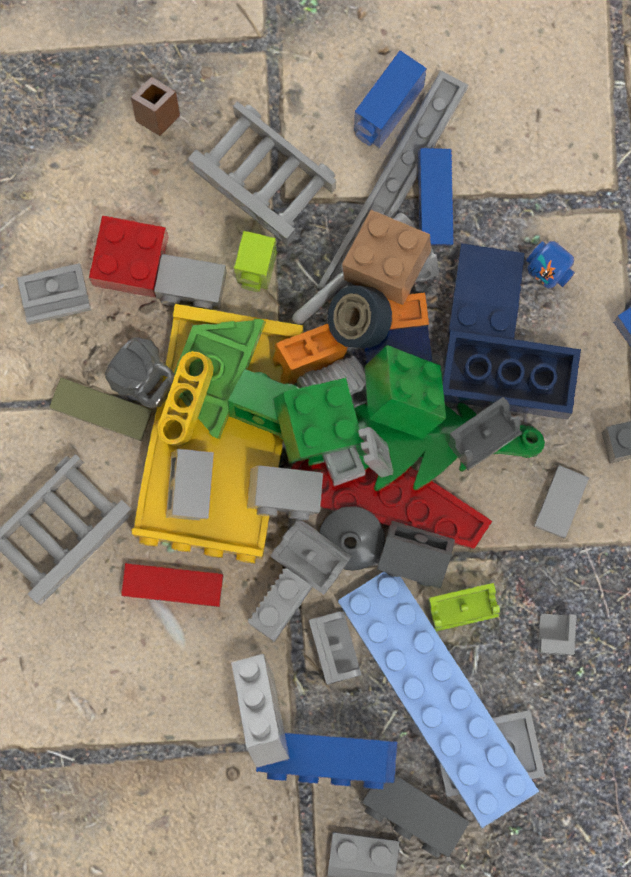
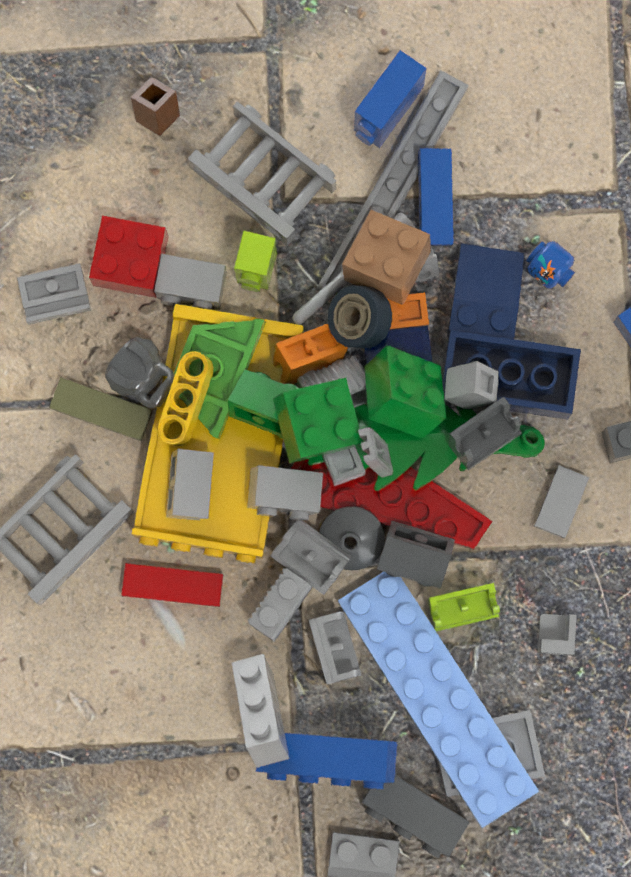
(471, 385): none -> light grey panel

